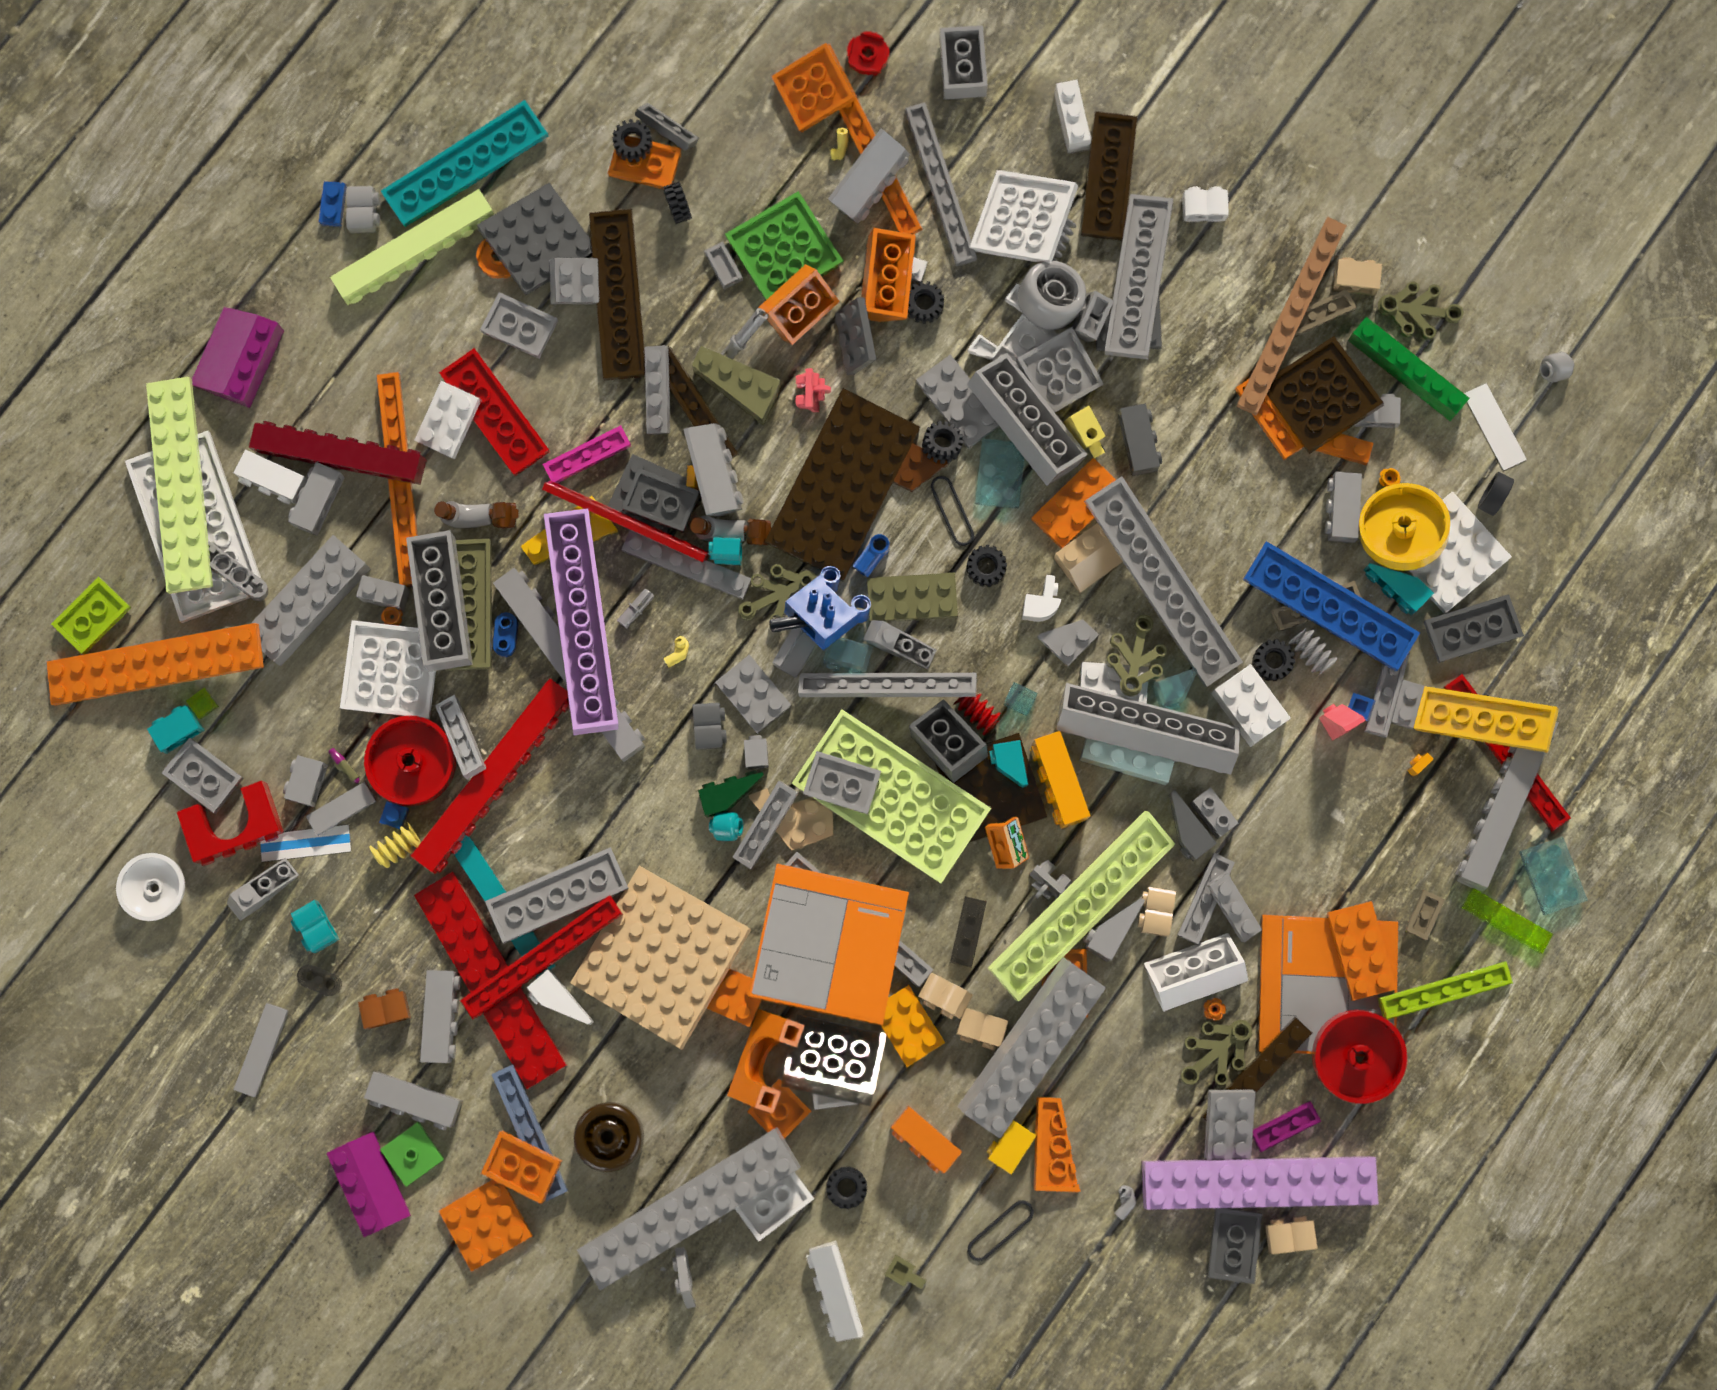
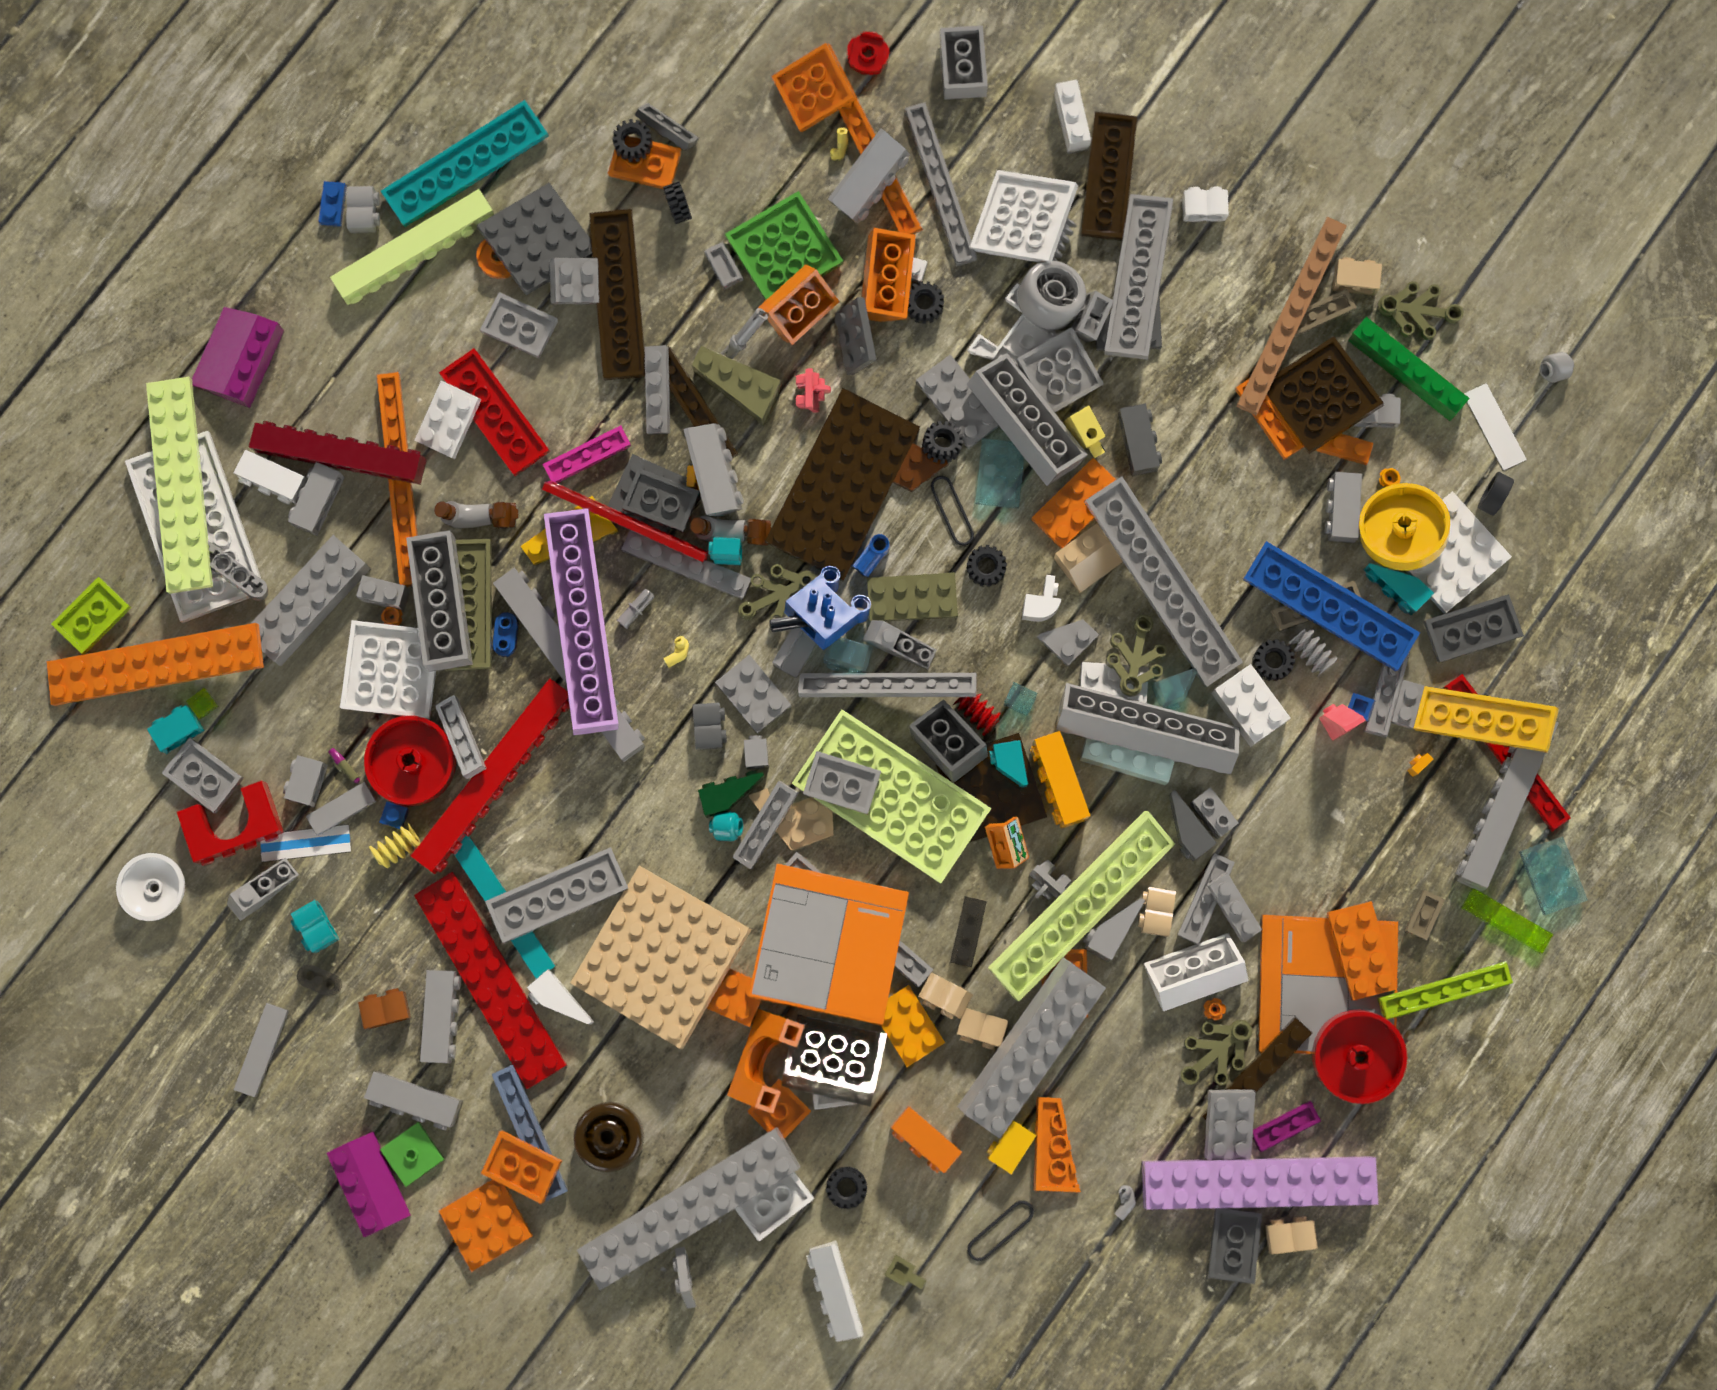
(541, 957): red tile -> none

